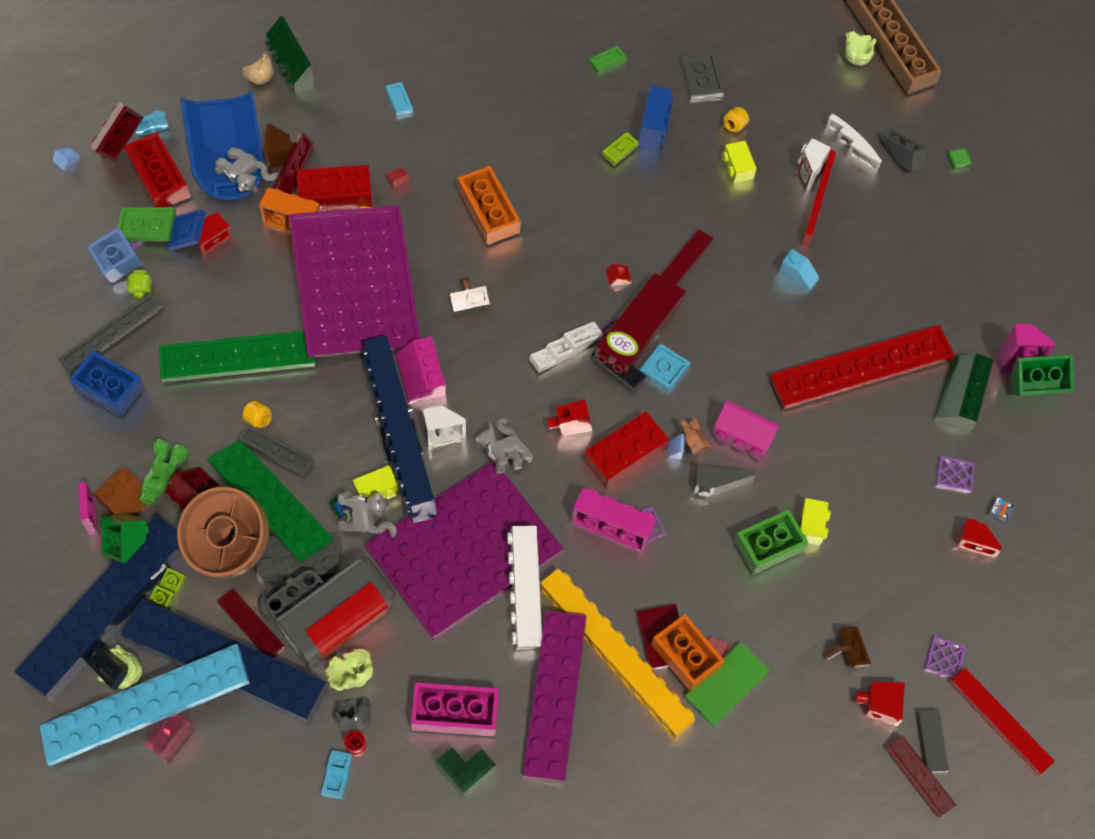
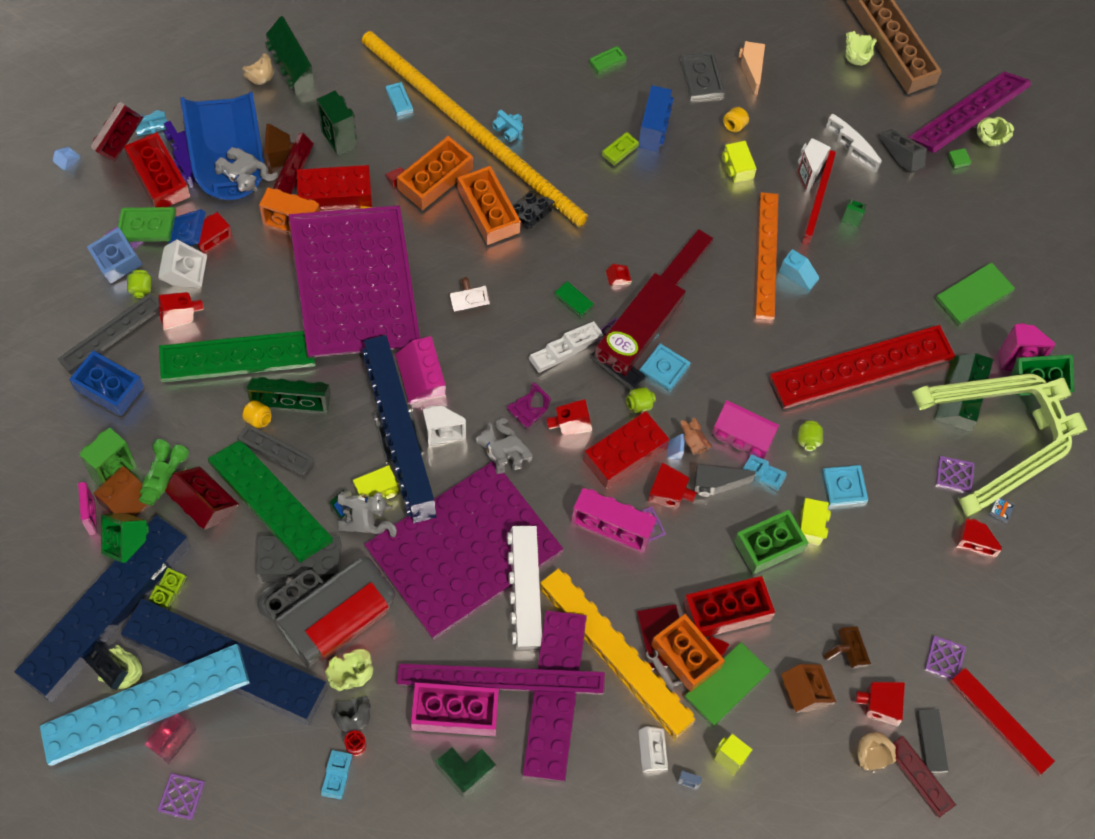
(107, 456): none -> bright green brick
(175, 813): none -> medium lavender window
(177, 309): none -> red torso
(180, 152): none -> dark purple slope
(182, 265): none -> white slope
(208, 527): nougat cone -> none
(250, 624): dark red tile -> none
(290, 394): none -> dark green slope
(337, 122): none -> dark green brick
(434, 172): none -> orange brick
(474, 128): none -> yellow piece
(504, 678): none -> magenta plate
(510, 123): none -> medium azure hips
(522, 407): none -> magenta piece
(533, 208): none -> black hinge
(574, 299): none -> green tile
(640, 400): none -> lime head
(653, 749): none -> white slope
(662, 671): none -> light grey piece
(670, 488): none -> red torso
(689, 780): none -> sand blue tile
(730, 606): none -> red brick
(732, 754): none -> neon yellow brick
(751, 63): none -> light nougat slope
(765, 473): none -> medium azure slope
(766, 256): none -> orange plate
(808, 687): none -> dark orange slope
(810, 435): none -> lime head
(845, 485): none -> medium azure tile
(854, 213): none -> green slope
(875, 751): none -> tan hair
(970, 111): none -> magenta plate
(975, 293): none -> bright green tile
(994, 131): none -> yellowish green hair
(1047, 416): none -> yellowish green piece

